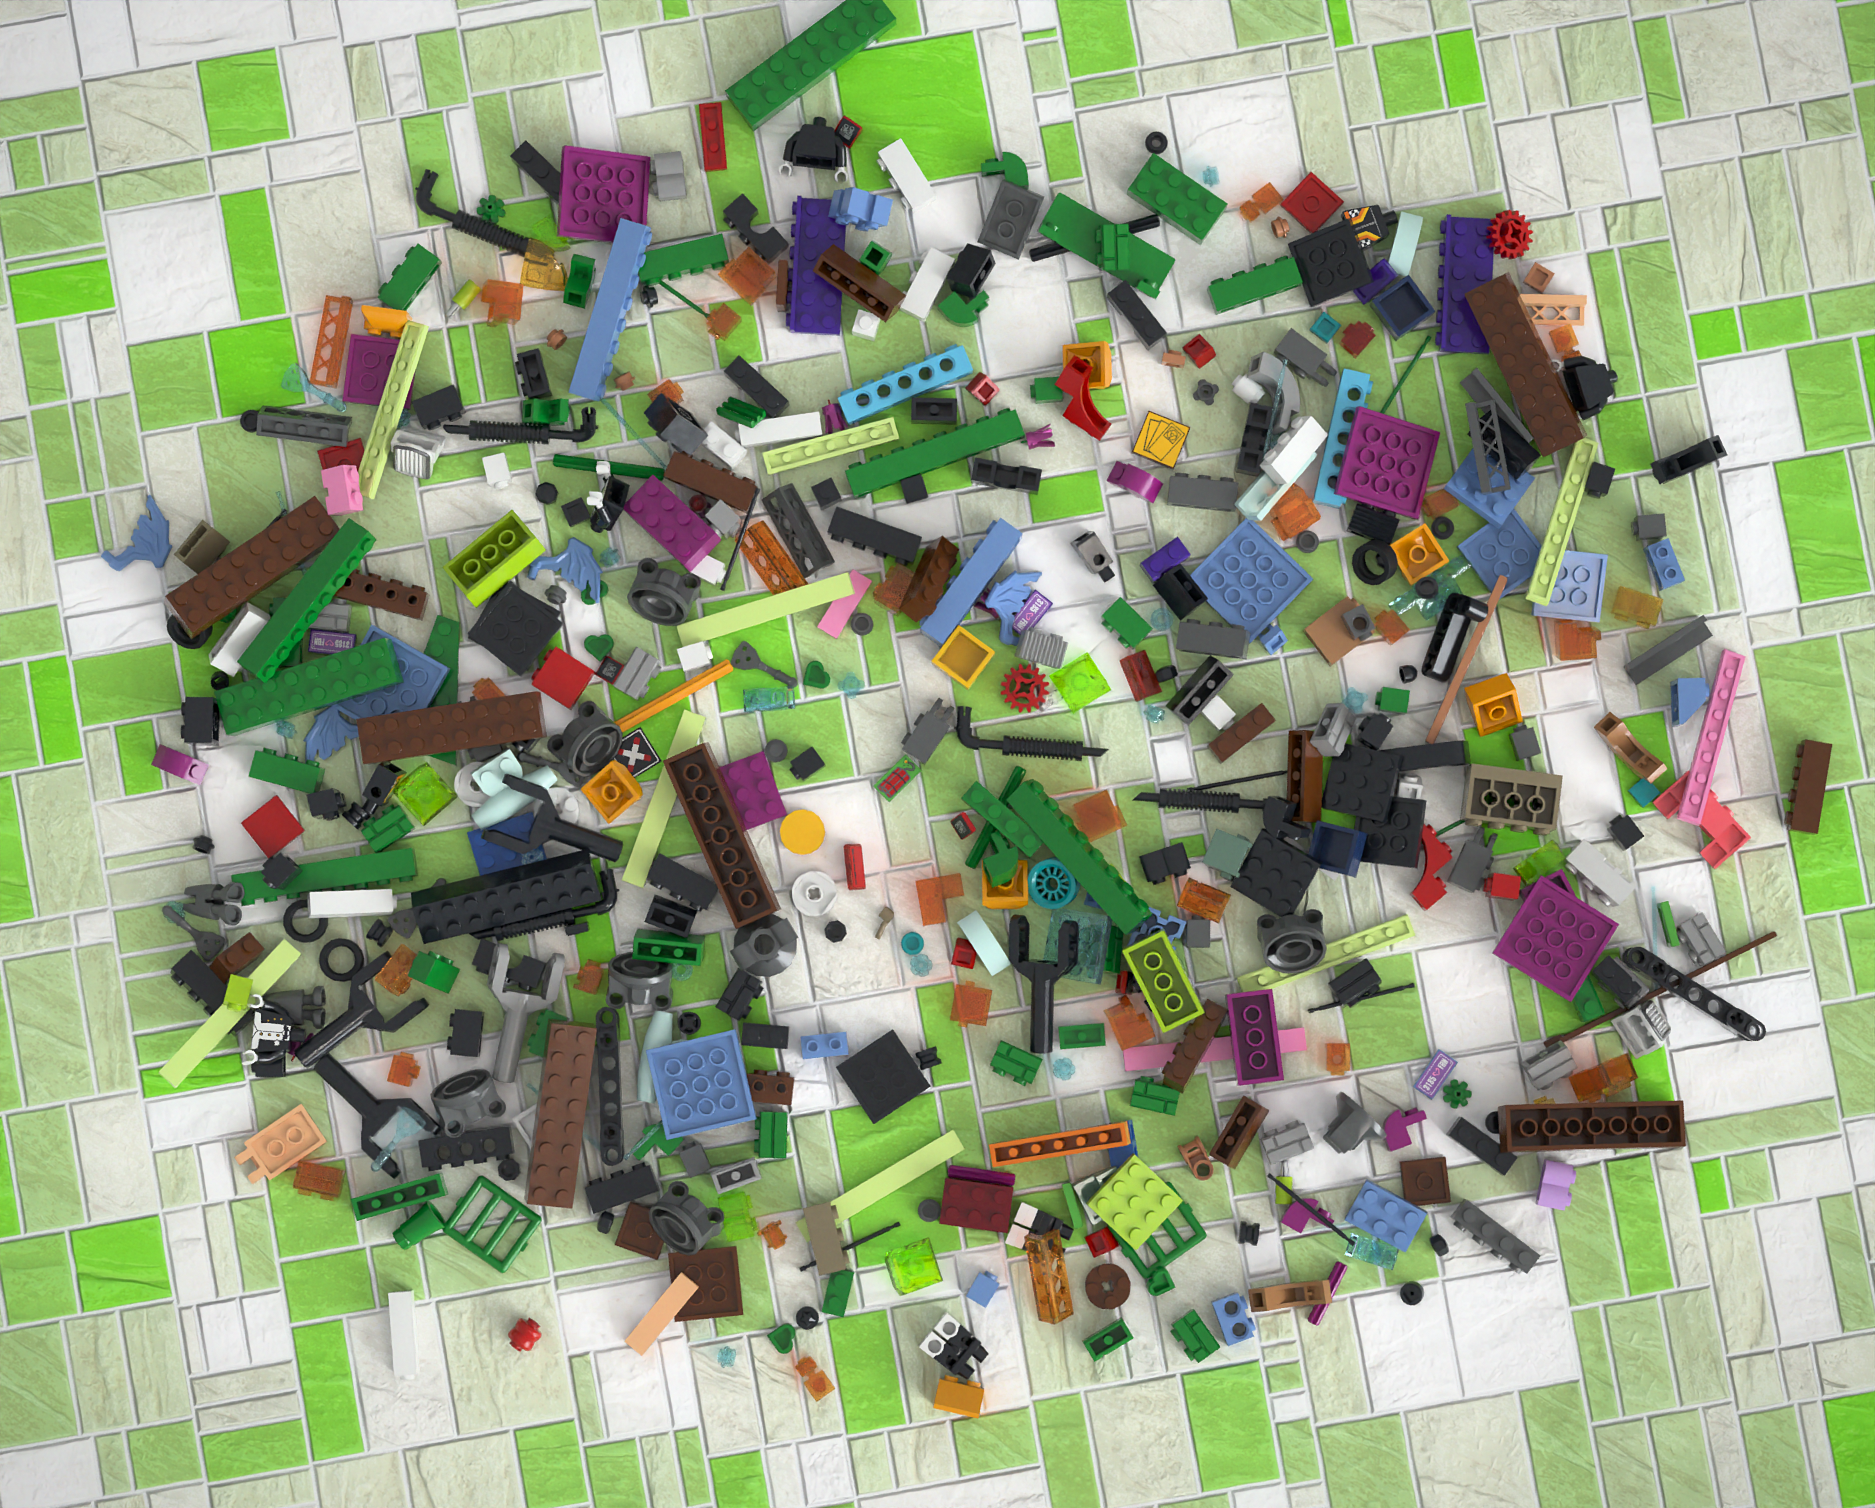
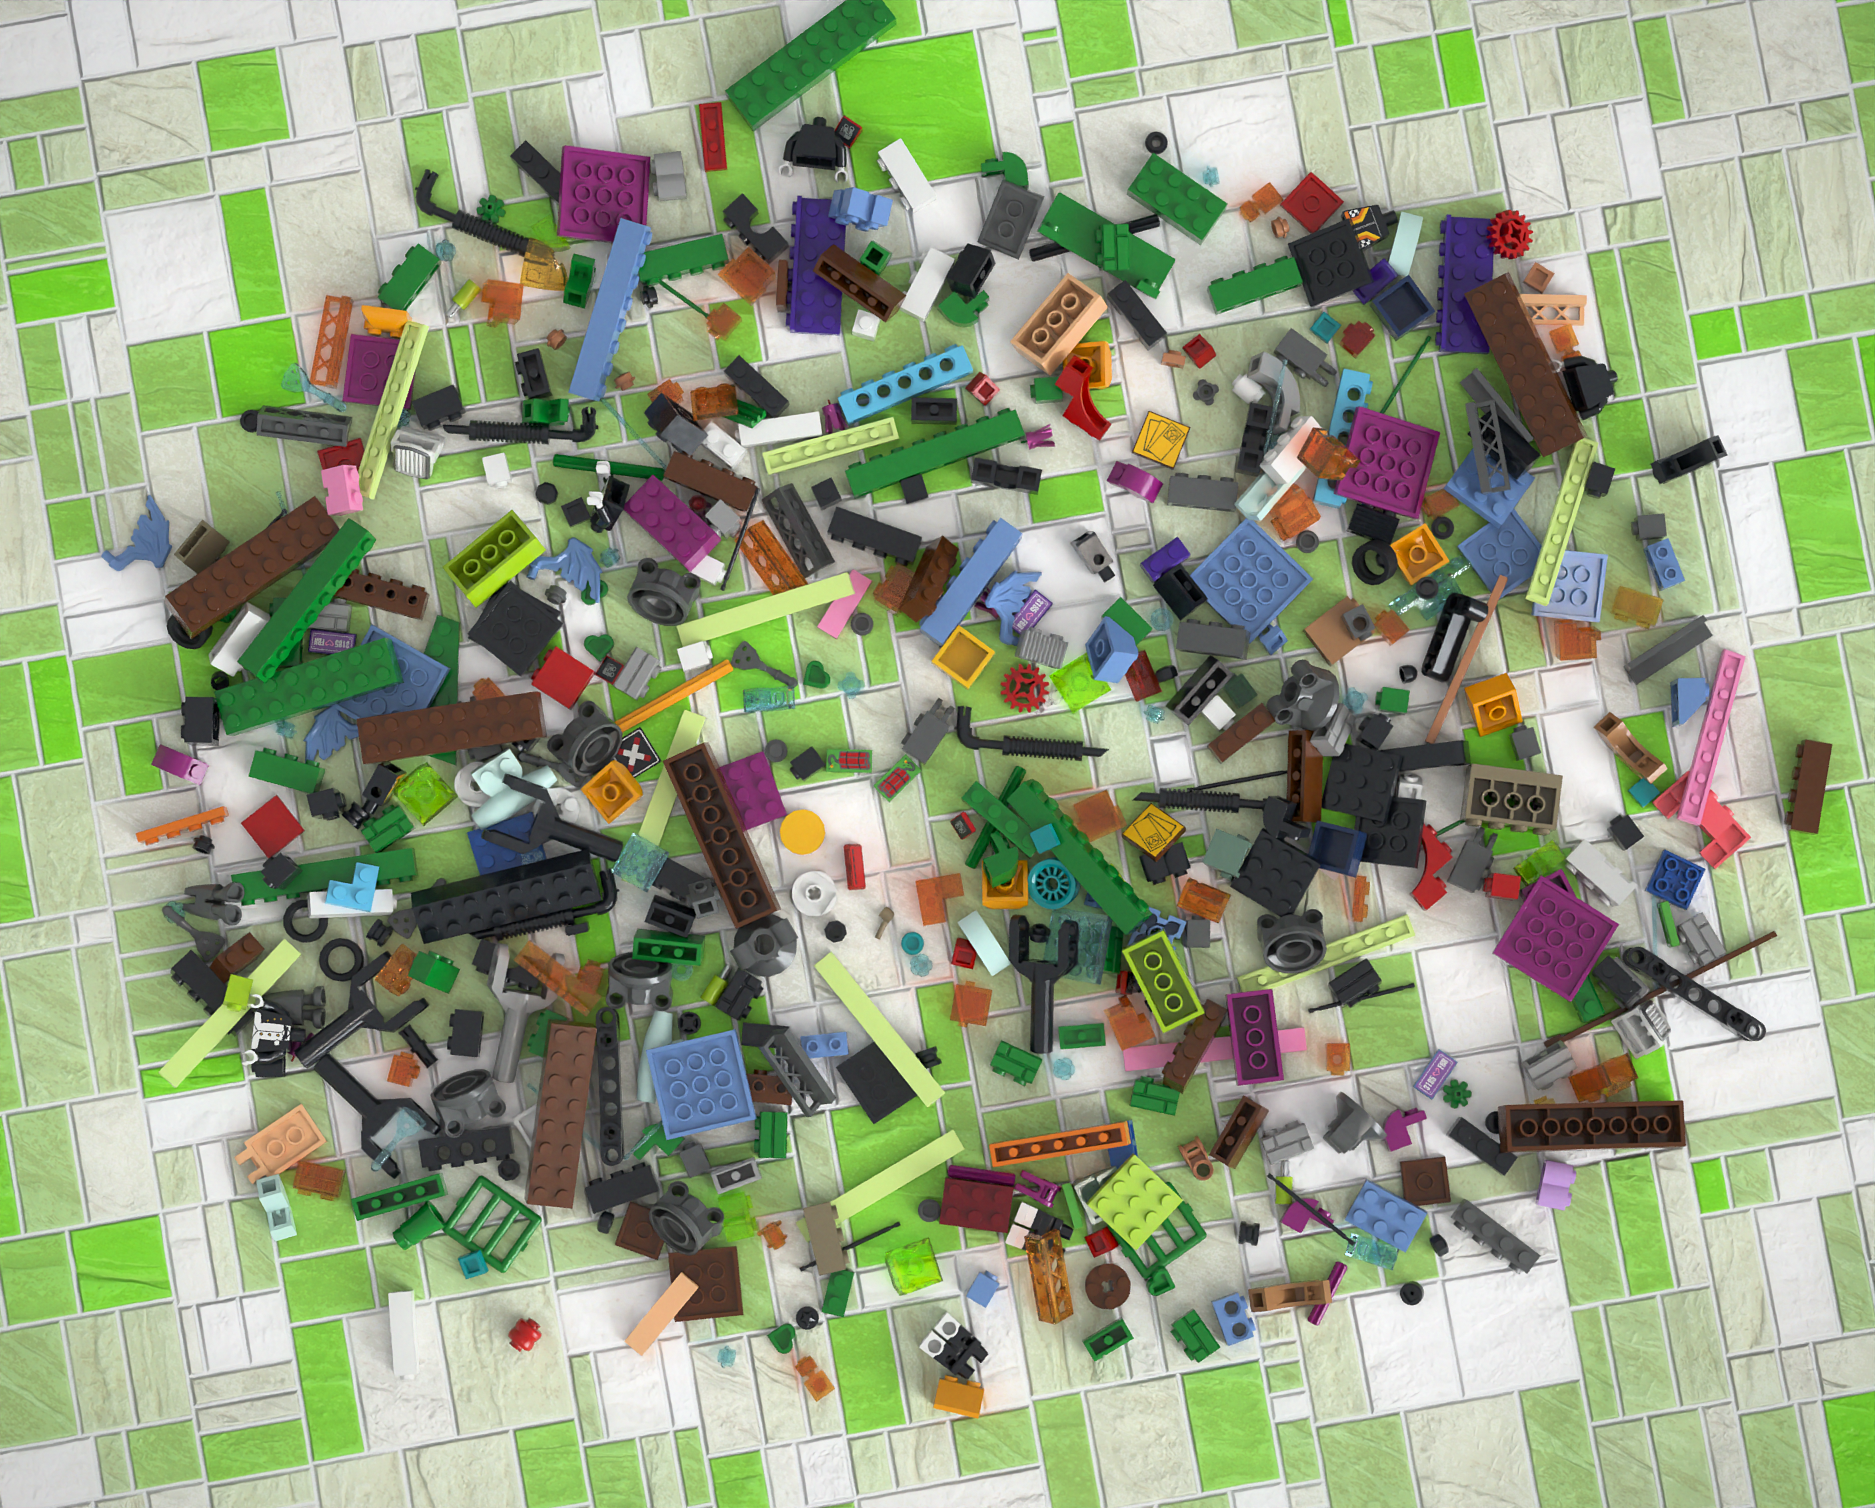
(173, 829): none -> orange plate
(278, 1209): none -> light aqua brick
(358, 894): none -> medium azure plate
(418, 1046): none -> black pin
(445, 250): none -> clear light blue plate
(473, 1264): none -> teal tile
(557, 978): none -> clear orange fence
(640, 862): none -> clear light blue tile
(703, 898): none -> dark grey brick
(714, 402): none -> clear orange tile
(716, 986): none -> lime piece
(798, 1066): none -> dark grey fence
(849, 761): none -> tile
(879, 1029): none -> yellowish green tile
(1039, 933): none -> black plate
(1044, 1187): none -> magenta piece
(1045, 838): none -> teal tile
(1059, 324): none -> light nougat brick
(1110, 651): none -> medium blue slope
(1153, 832): none -> yellow tile
(1239, 690): none -> clear green brick
(1306, 697): none -> dark grey piece
(1326, 455): none -> clear orange plate
(1361, 889): none -> clear orange plate
(1675, 879): none -> blue tile

